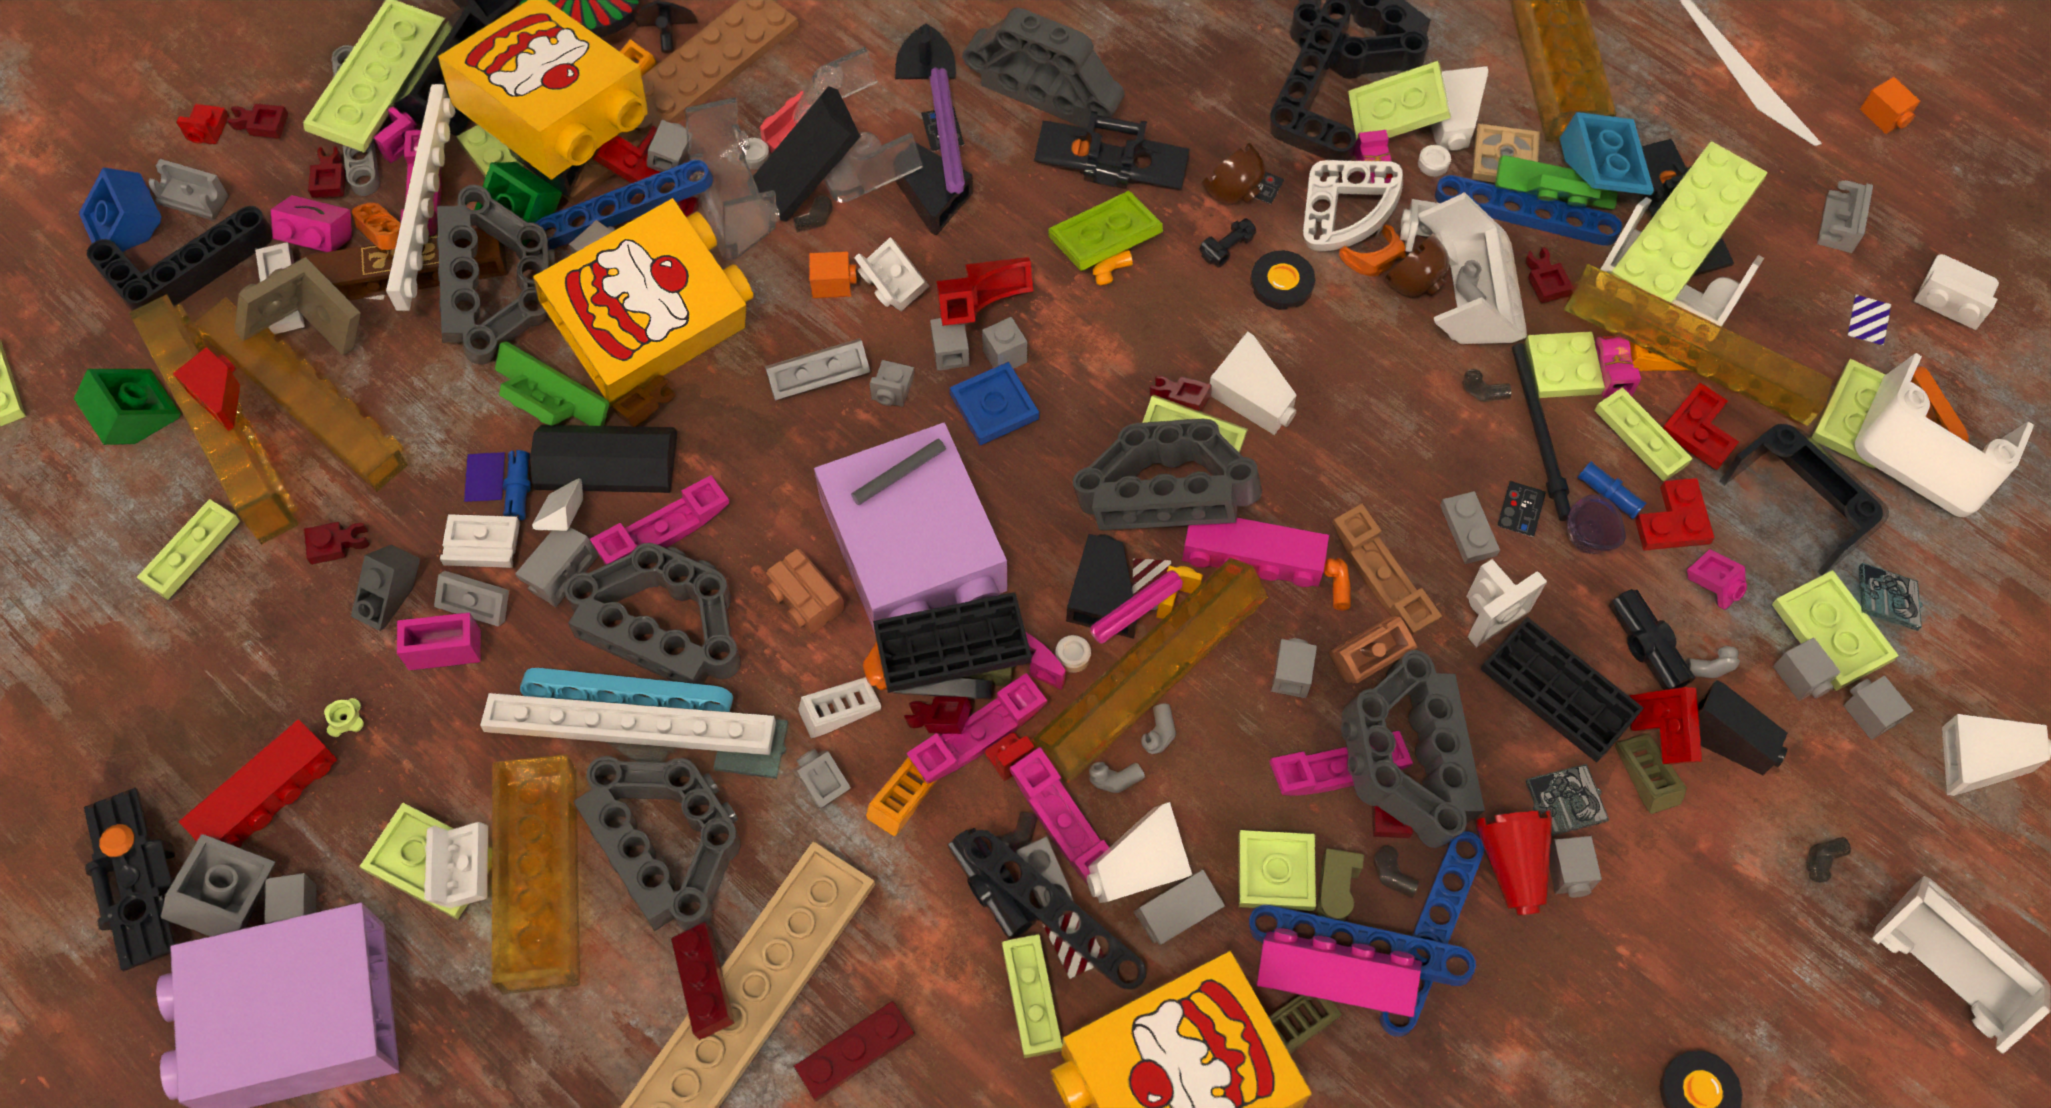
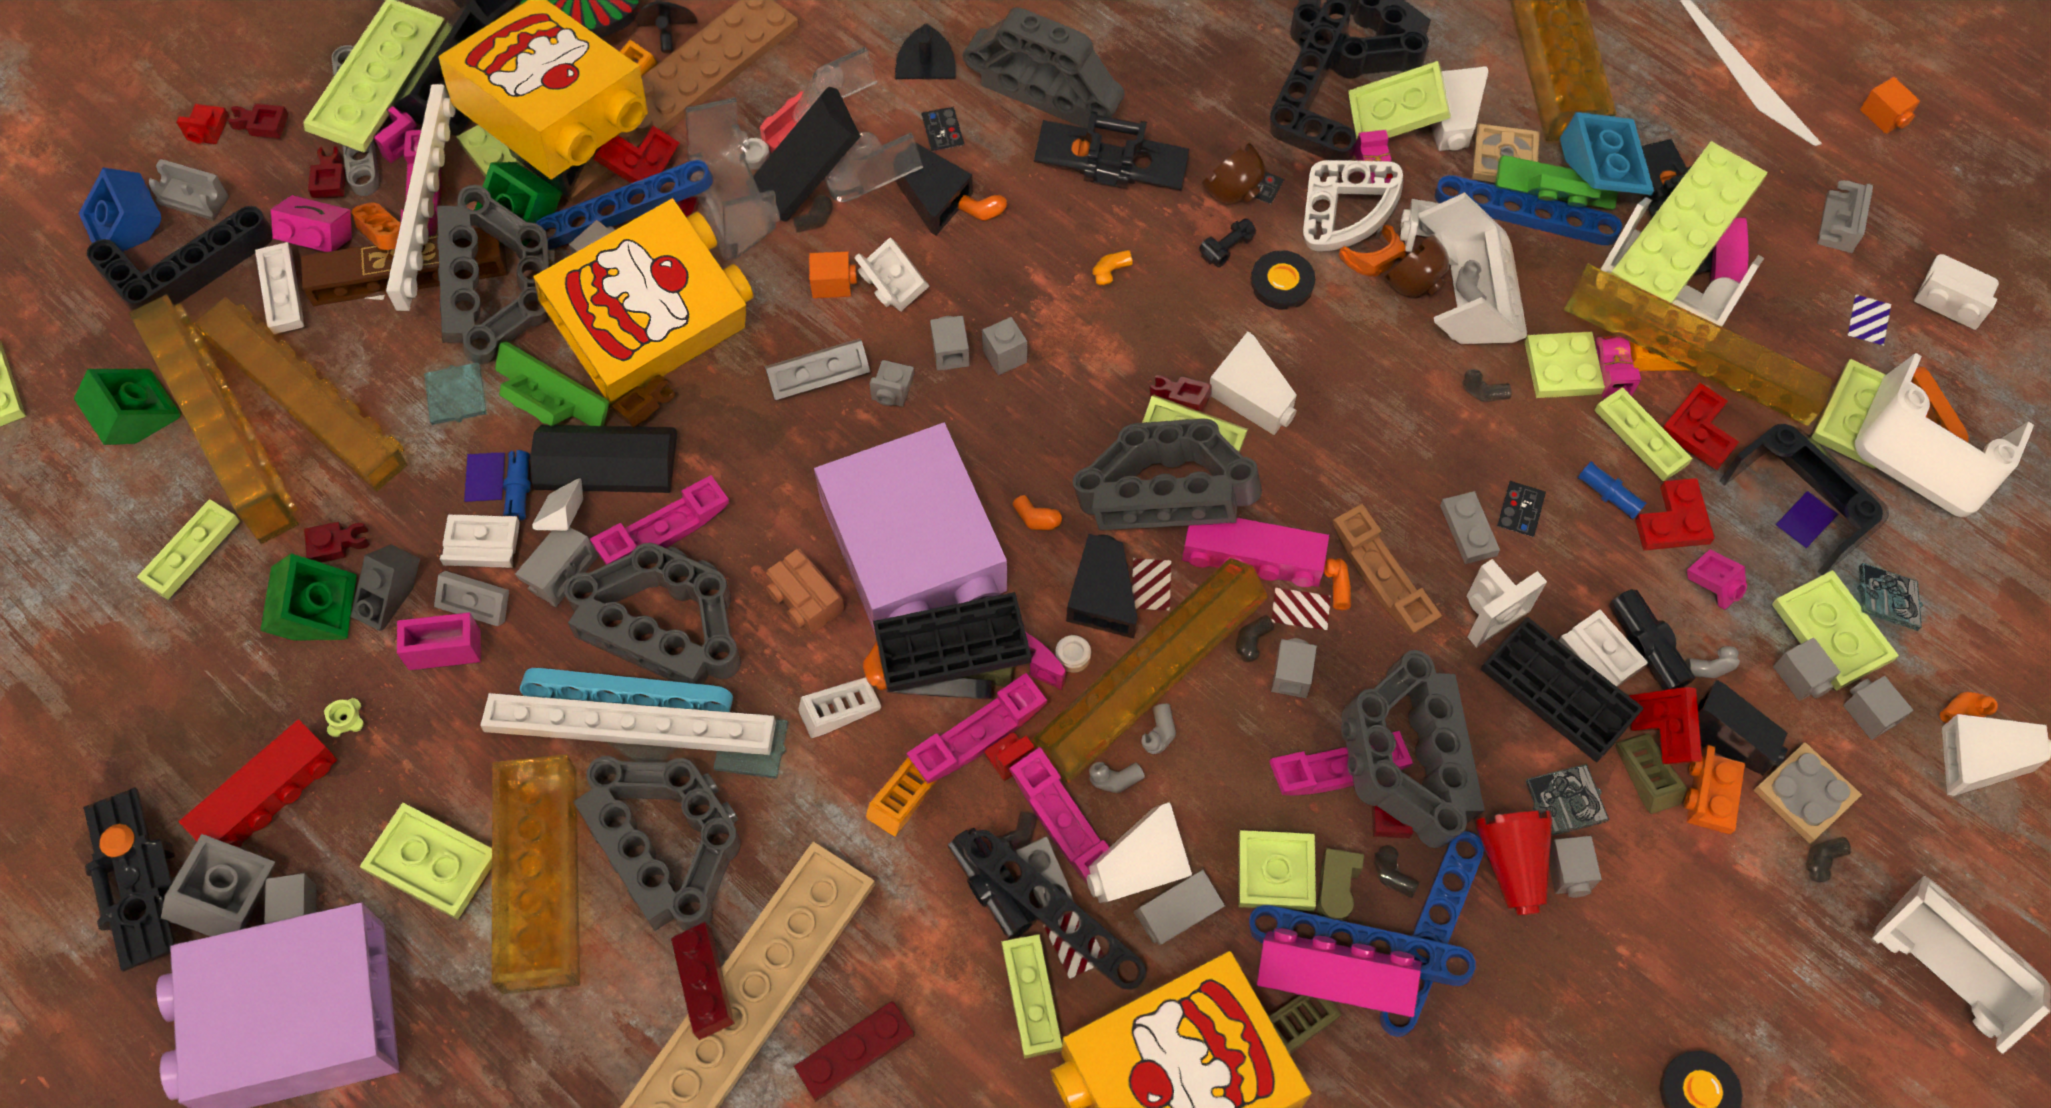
(212, 385): red slope -> none
(300, 289): dark tan bracket -> none
(308, 600): none -> green slope
(455, 393): none -> clear light blue piece
(456, 865): white bracket -> none
(668, 147): light grey brick -> none
(821, 777): light grey bracket -> none
(898, 471): dark grey bar -> none
(943, 716): dark red plate -> none
(947, 131): medium lavender axle -> none
(983, 209): none -> orange arm
(984, 283): red arch -> none
(994, 403): blue plate -> none
(1036, 517): none -> orange arm
(1105, 230): lime tile -> none
(1136, 606): dark pink axle -> none
(1191, 581): yellow bracket -> none
(1248, 638): none -> clear smoke arm
(1301, 608): none -> sticker
(1372, 649): nougat brick -> none
(1434, 160): white tile -> none
(1547, 280): dark red plate -> none
(1556, 485): black bar -> none
(1595, 525): helmet -> none
(1604, 648): none -> white plate
(1714, 792): none -> orange bracket
(1731, 252): none -> dark pink slope
(1806, 519): none -> dark purple sticker
(1807, 792): none -> light grey piece
(1969, 704): none -> orange arm

